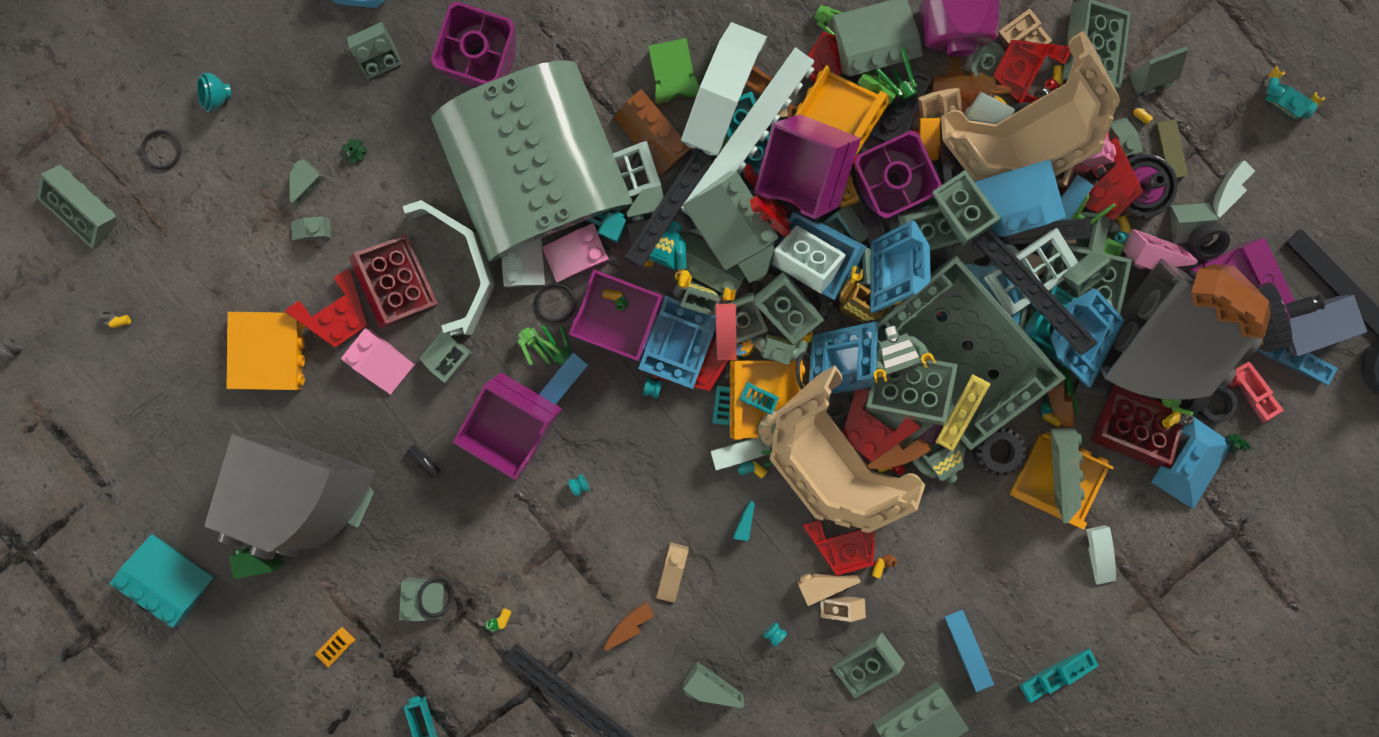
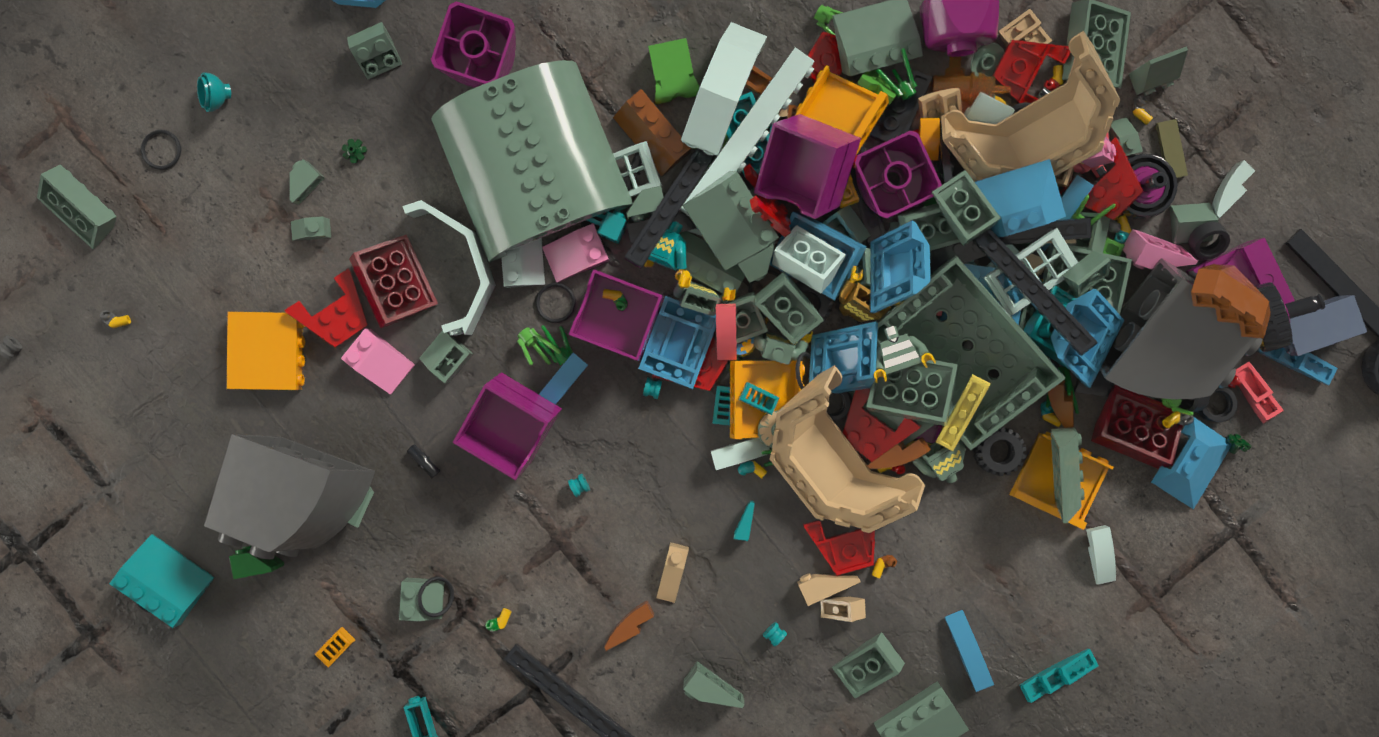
(1290, 100): teal torso -> none

